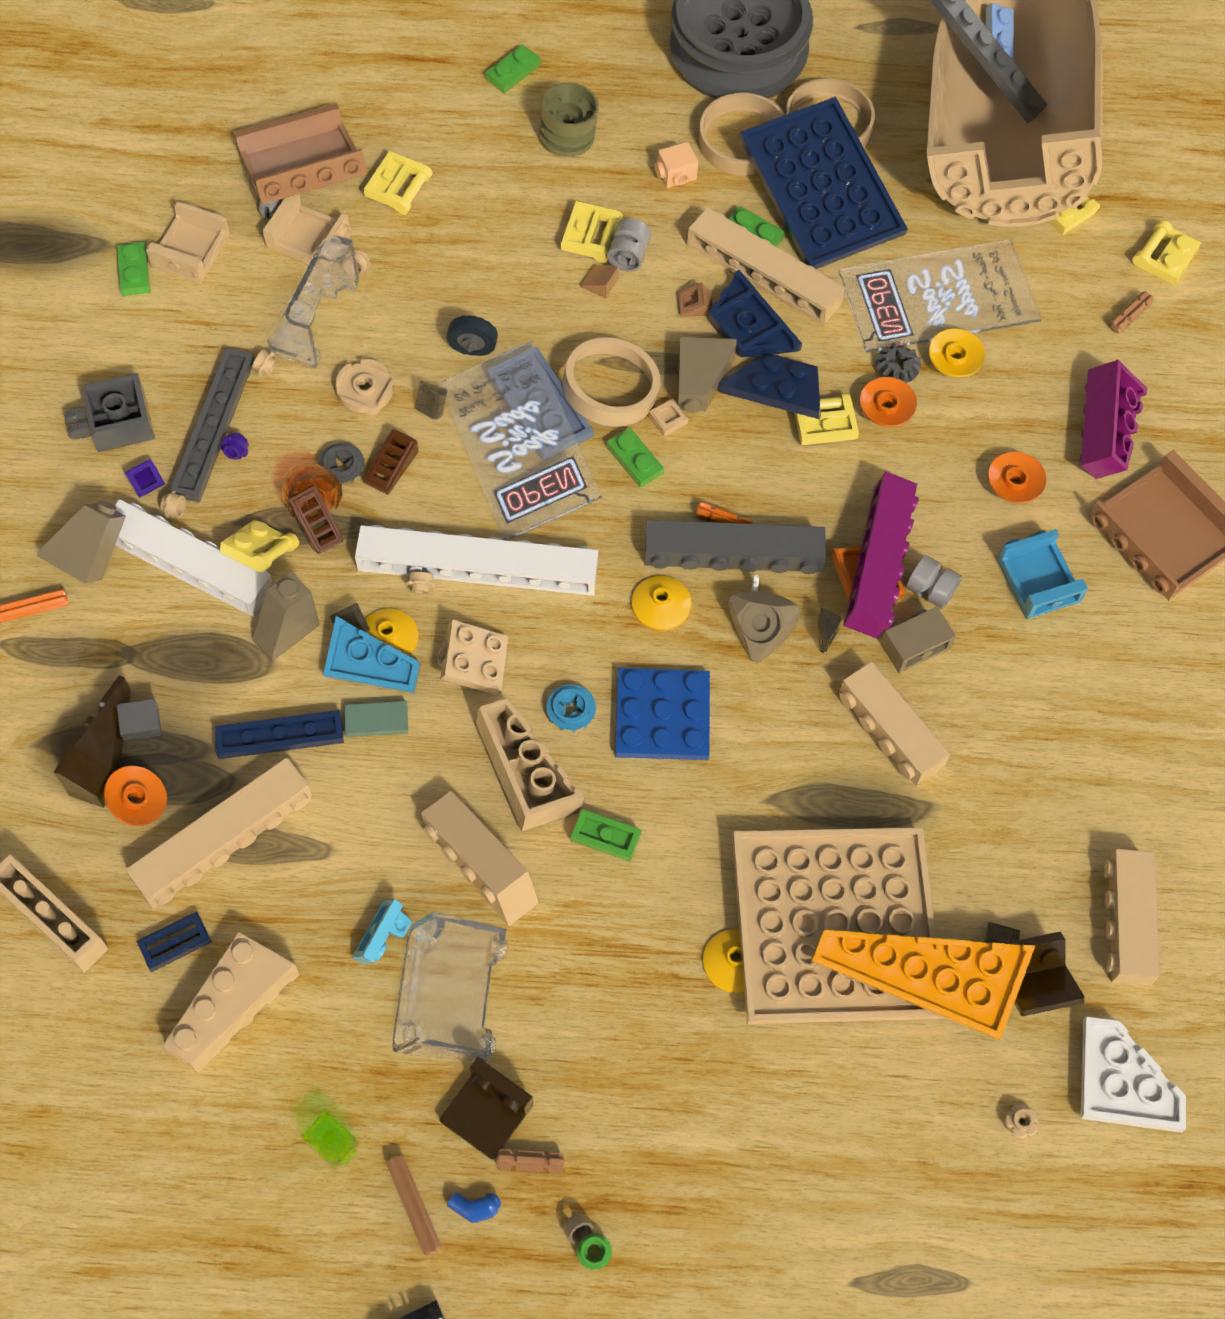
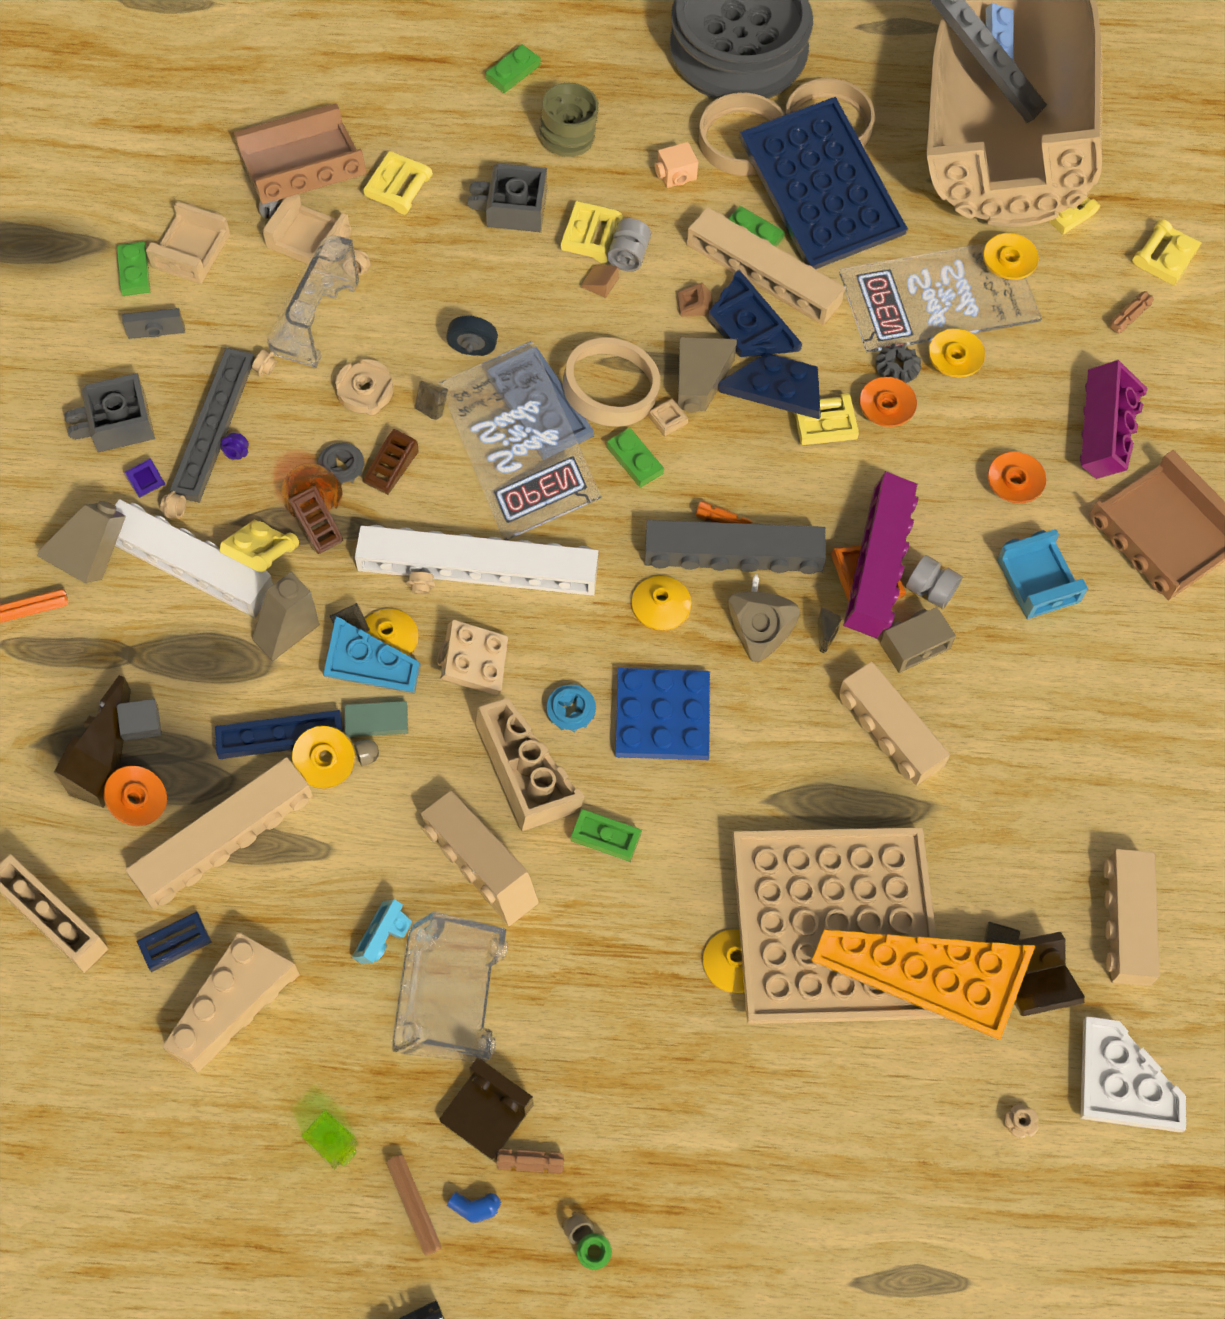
(153, 323): none -> dark grey plate
(308, 760): none -> yellow dish
(366, 751): none -> dark tan hinge
(512, 198): none -> dark grey hinge
(1012, 248): none -> yellow dish

